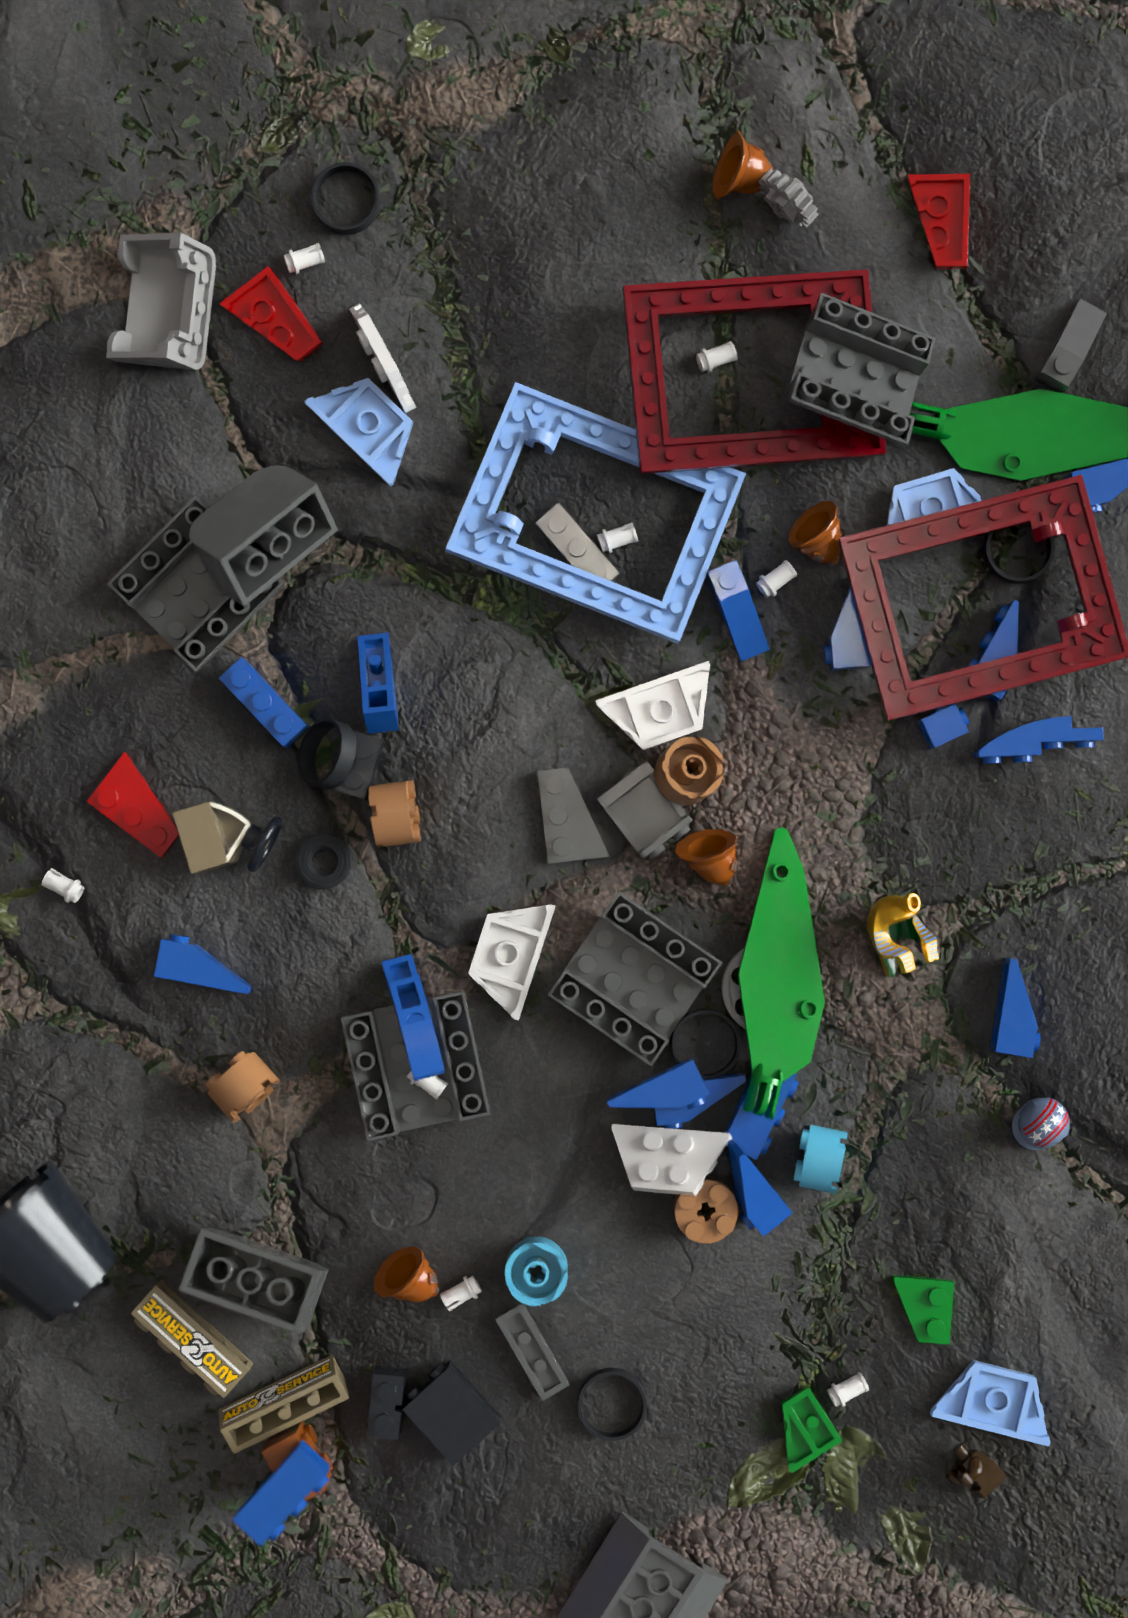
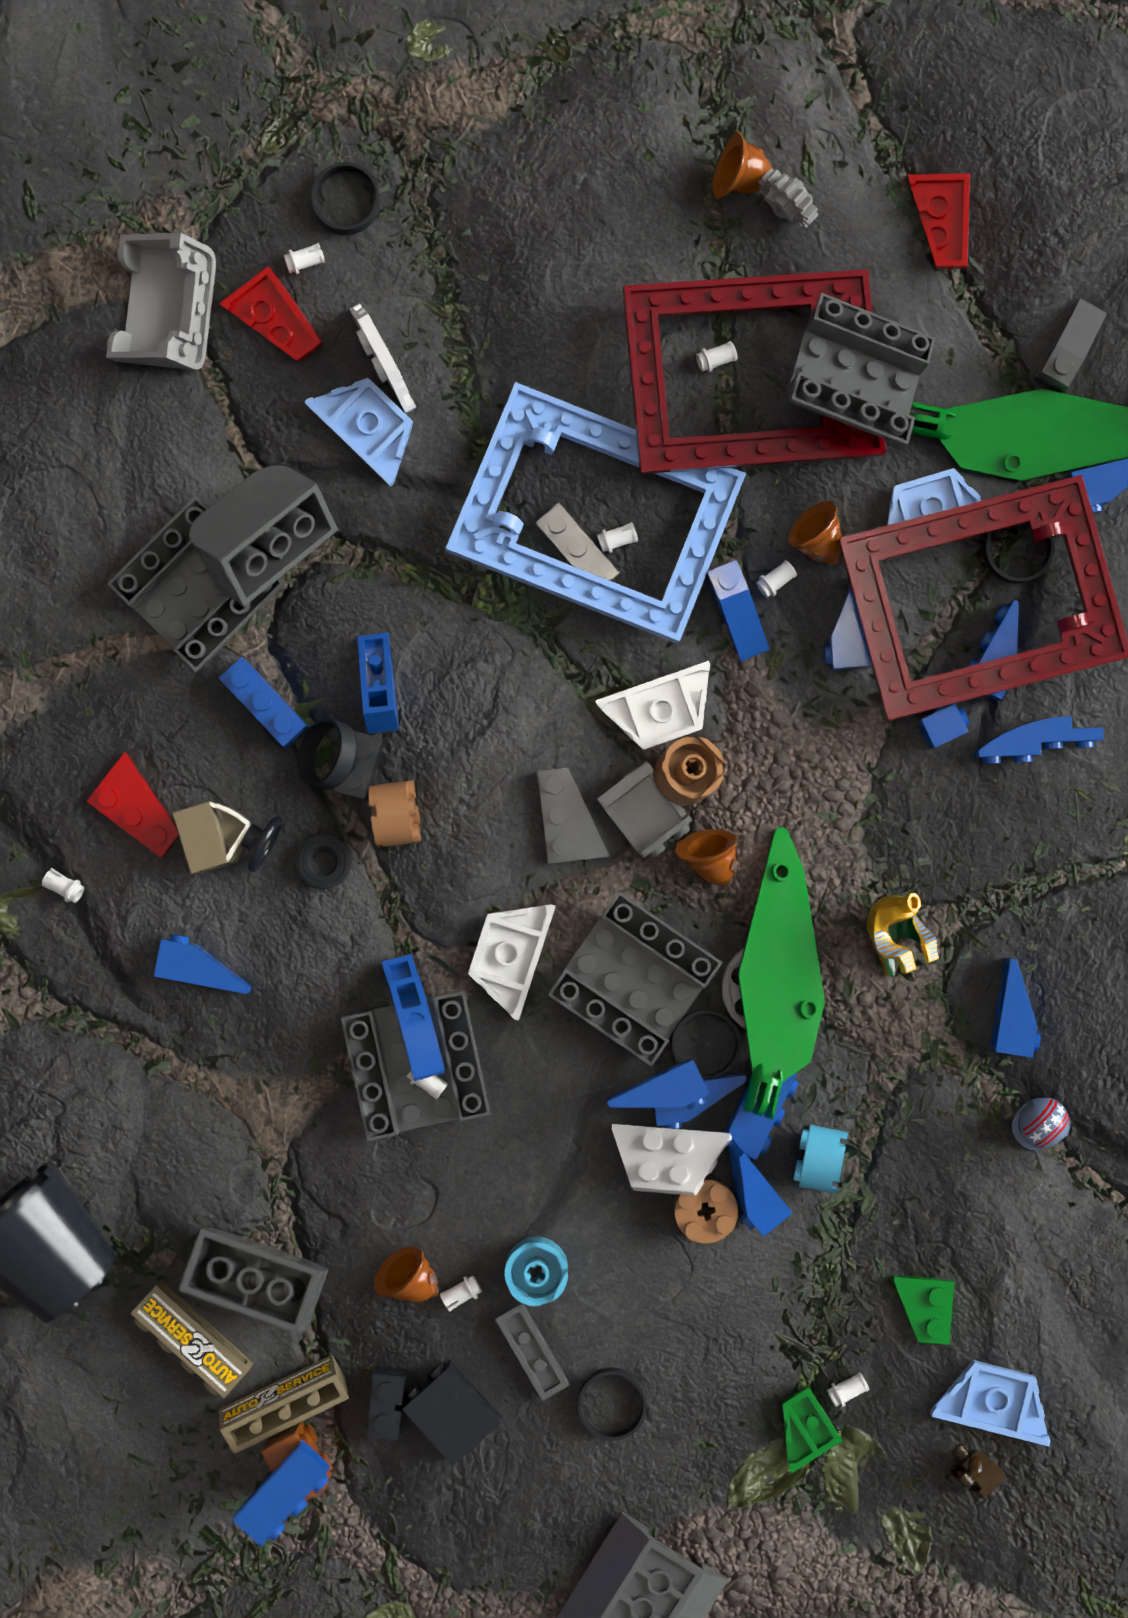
(242, 1085): medium nougat brick -> none

